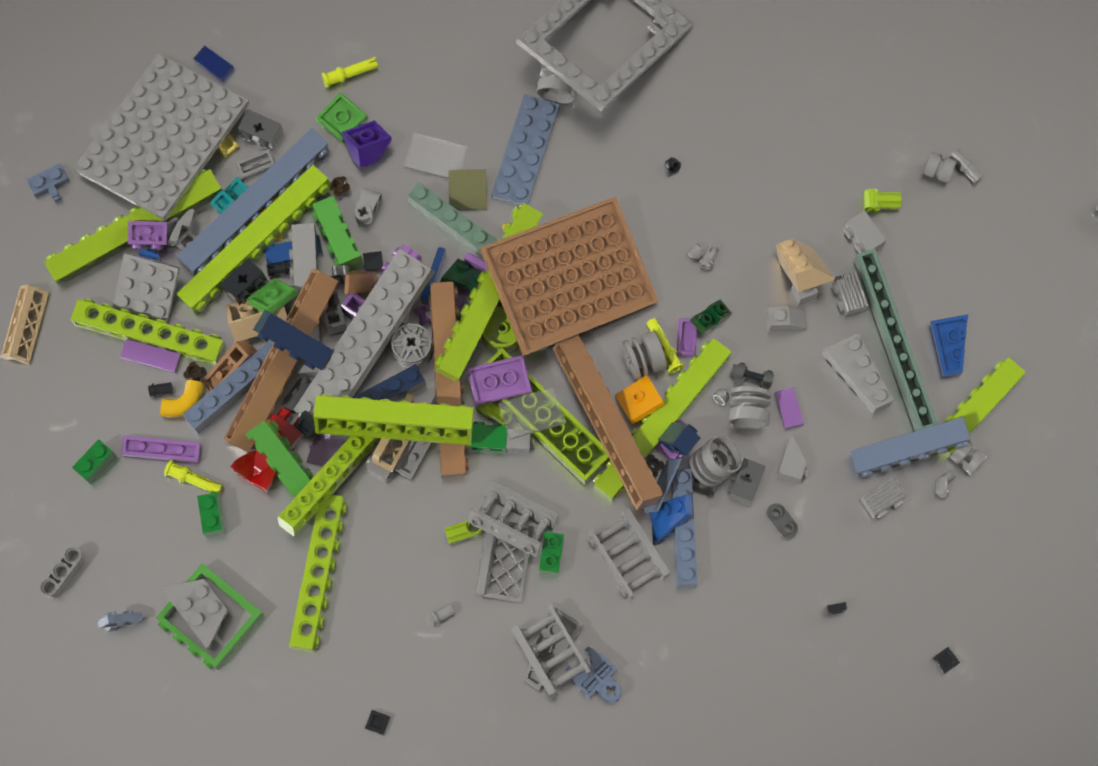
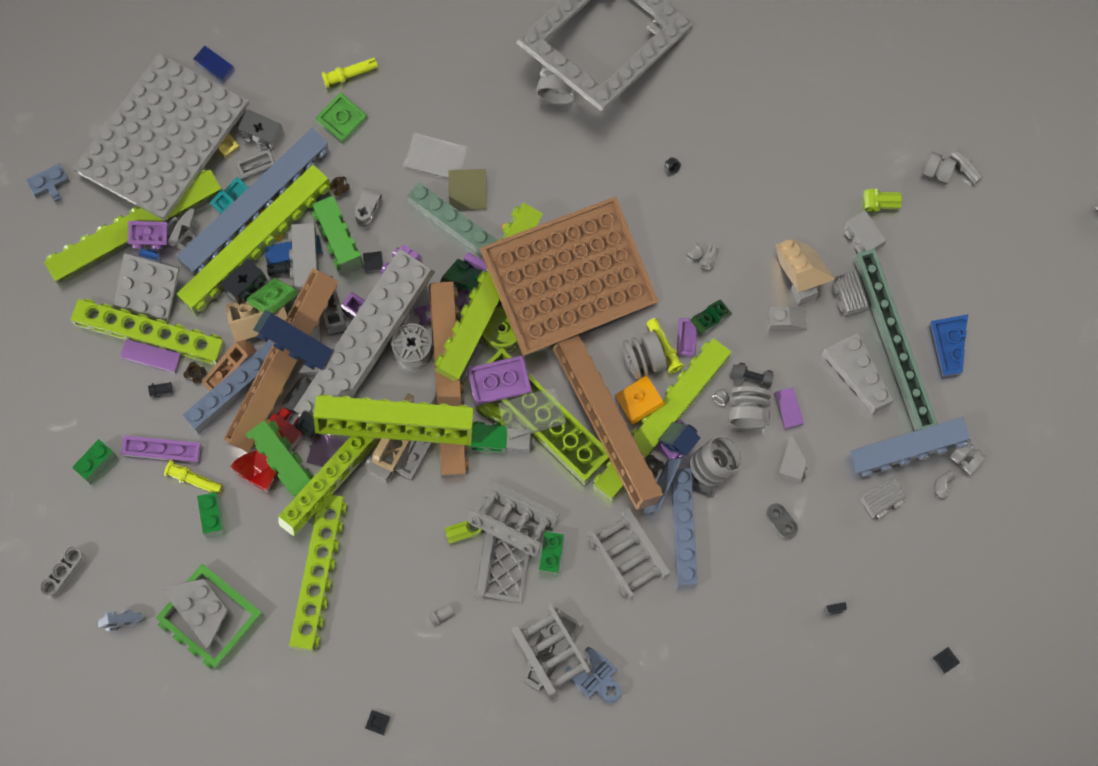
(18, 321): tan fence -> none
(177, 407): yellow cylinder -> none
(339, 273): dark grey beam -> none
(360, 281): medium nougat slope -> none
(366, 143): dark purple slope -> none
(396, 386): dark blue brick -> none
(436, 266): blue tile -> none
(525, 150): sand blue plate -> none
(671, 514): blue wing -> none
(746, 492): dark grey brick -> none
(988, 395): lime brick -> none

